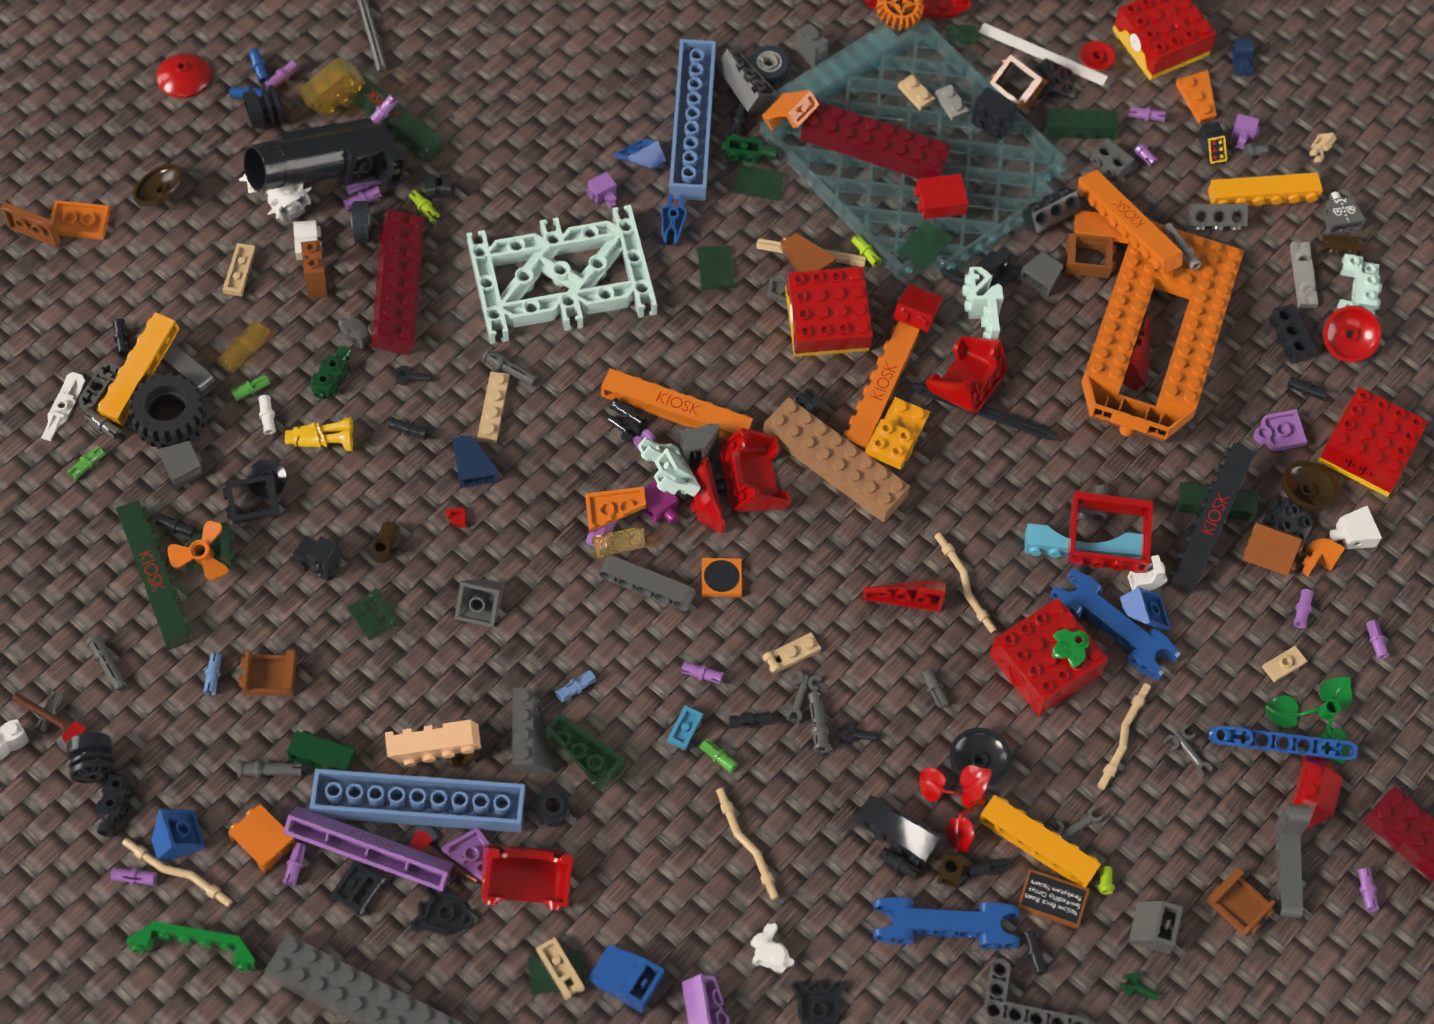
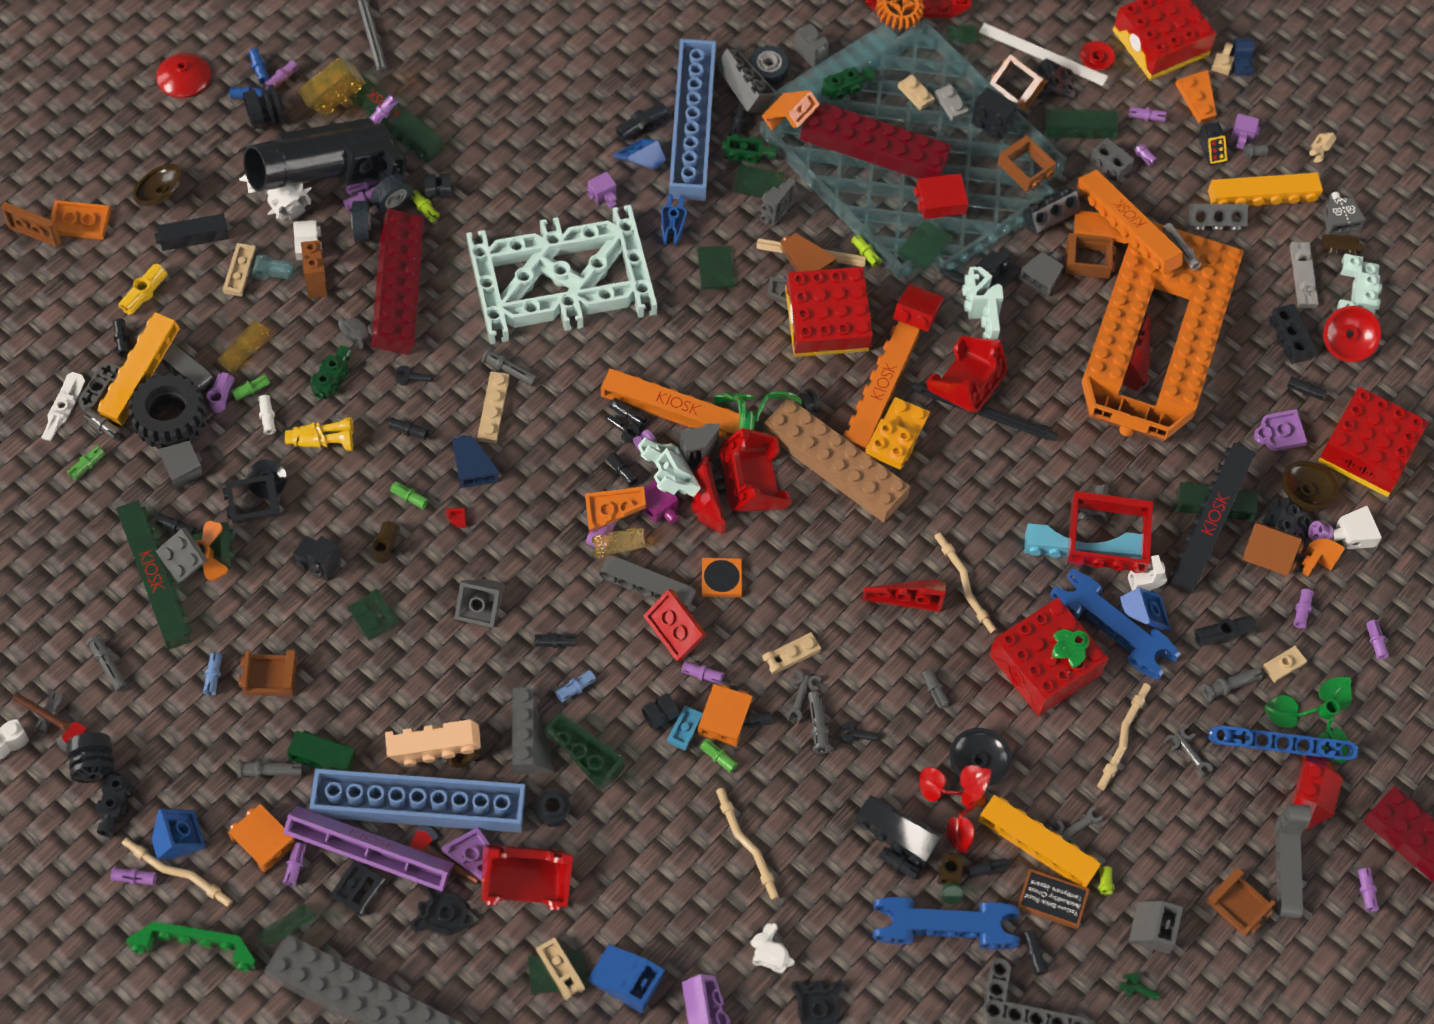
(148, 282): none -> yellow piece
(181, 555): none -> dark grey plate
(192, 232): none -> black brick
(220, 392): none -> medium lavender piece
(266, 267): none -> clear light blue piece
(286, 925): none -> clear green piece
(391, 193): none -> black wheel
(409, 495): none -> bright green axle
(554, 640): none -> black pin
(622, 469): none -> black axle
(641, 121): none -> black piece
(658, 712): none -> black wheel
(674, 625): none -> plate
(724, 714): none -> orange panel
(747, 418): none -> green plant
(777, 202): none -> dark grey plate
(846, 82): none -> dark green brick
(951, 893): none -> clear green tile
(1028, 146): none -> dark orange window
(1215, 634): none -> black piece
(1223, 61): none -> tan plate
(1223, 686): none -> dark grey pin
(1320, 530): none -> medium lavender wheel

